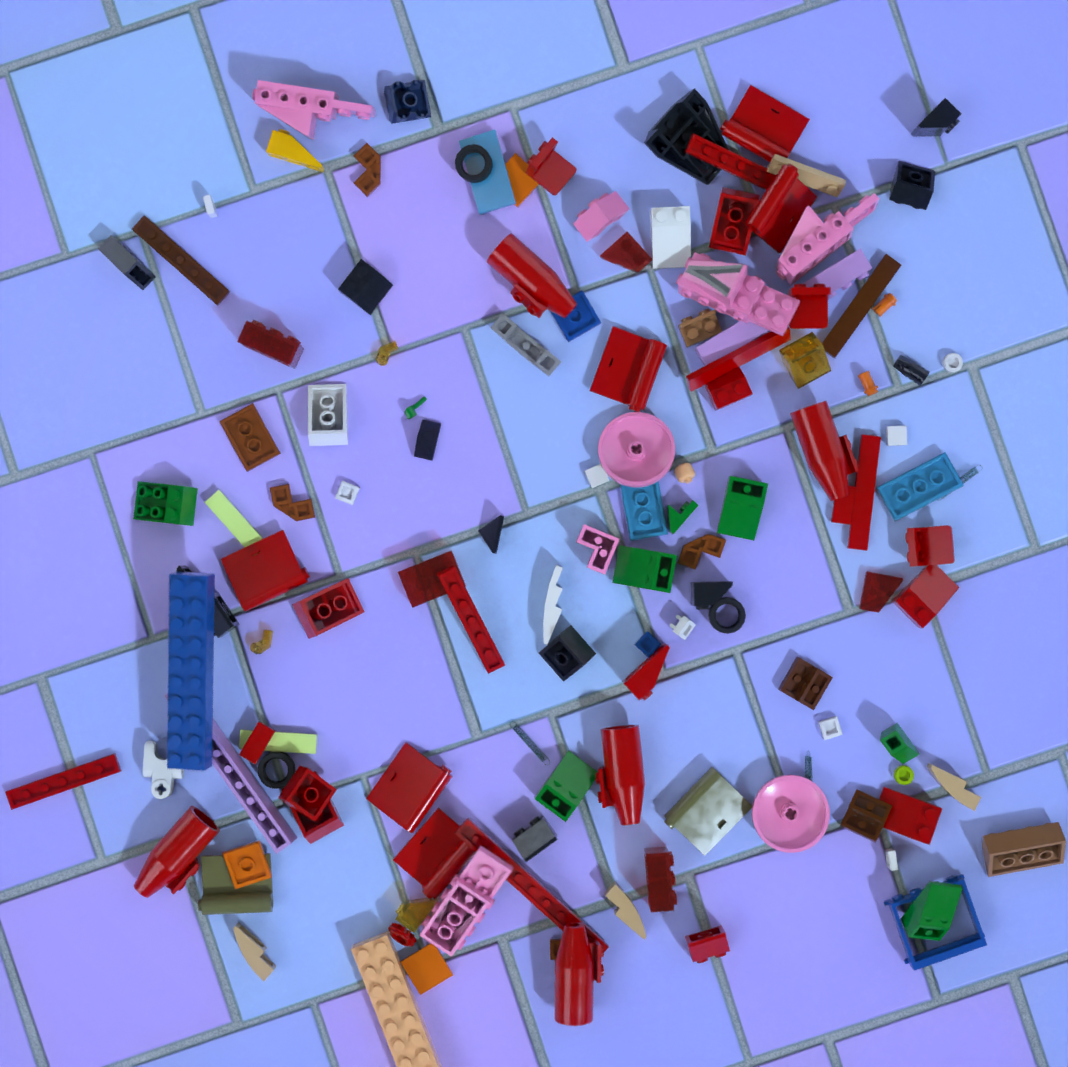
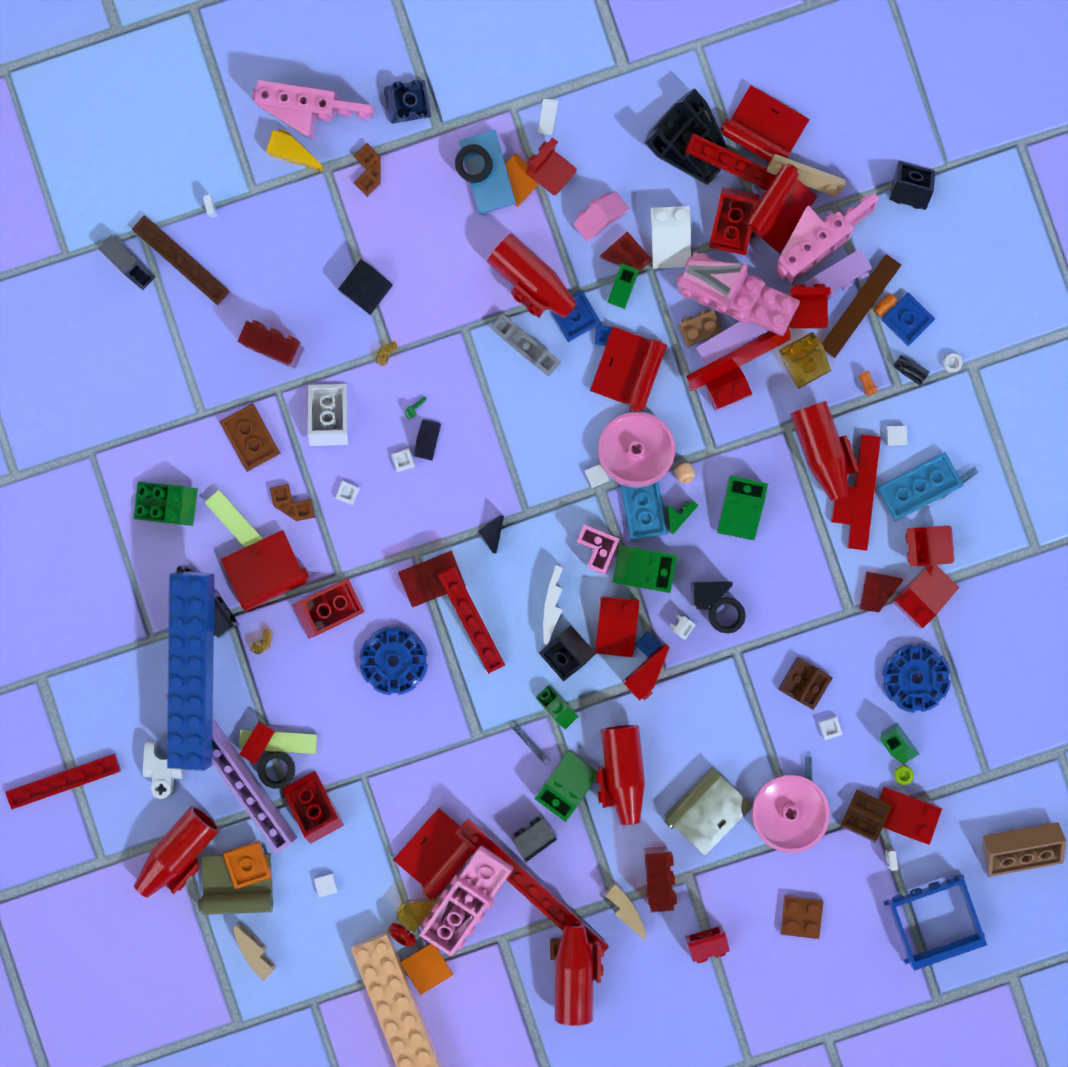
(307, 793): red slope -> none
(325, 885): none -> white tile
(403, 460): none -> white tile
(405, 660): none -> blue plate
(412, 790): red door -> none
(547, 116): none -> white sticker
(557, 707): none -> green slope
(602, 335): none -> blue tile
(617, 626): none -> red slope
(623, 286): none -> green slope
(692, 551): dark orange tile -> none
(801, 917): none -> dark orange plate
(904, 678): none -> blue plate
(907, 319): none -> blue tile
(932, 911): green slope -> none
(940, 120): black slope -> none
(954, 787): tan slope -> none

